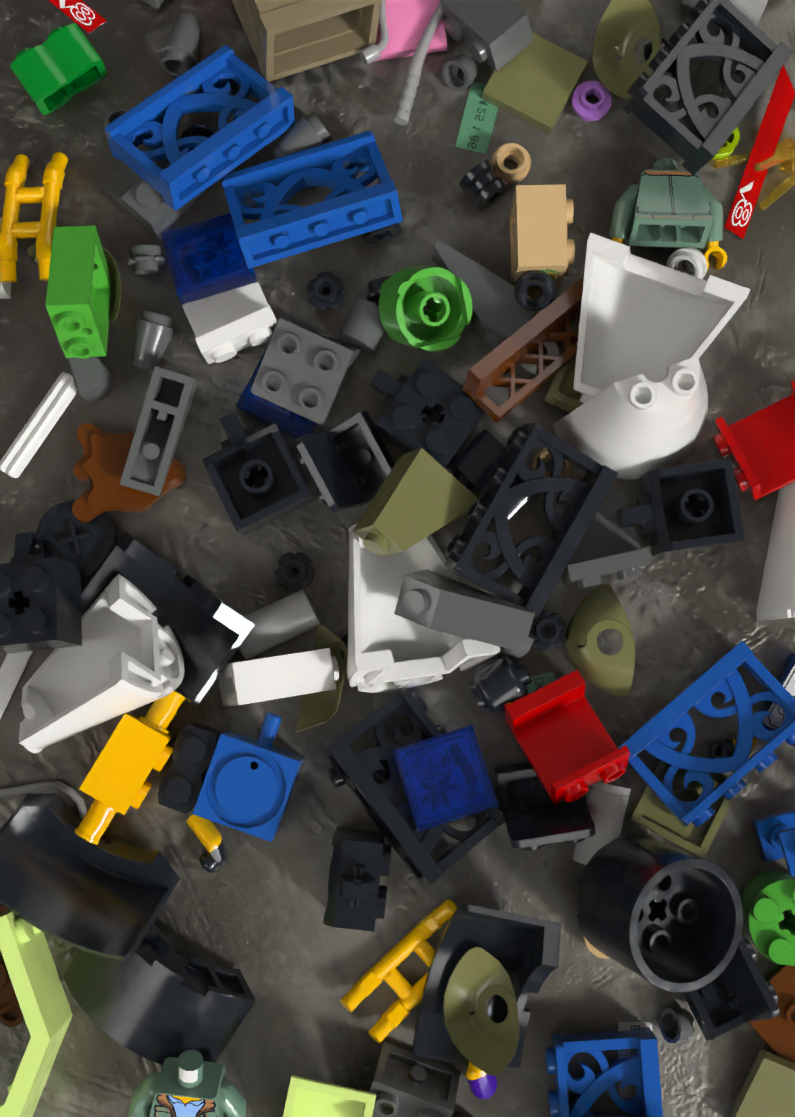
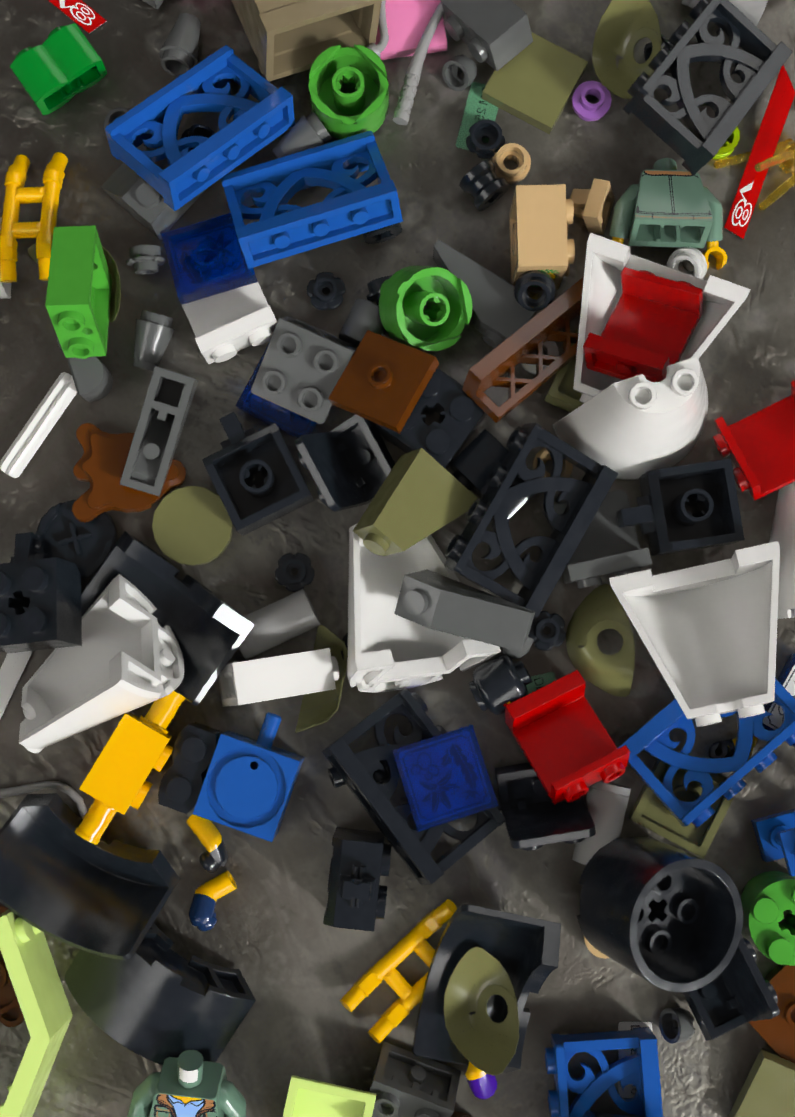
(192, 526): none -> olive tile
(205, 897): none -> arm
(349, 90): none -> bright green brick
(383, 381): none -> reddish brown plate
(482, 129): none -> black plate
(594, 205): none -> tan tile
(646, 327): none -> red panel
(711, 630): none -> white cone

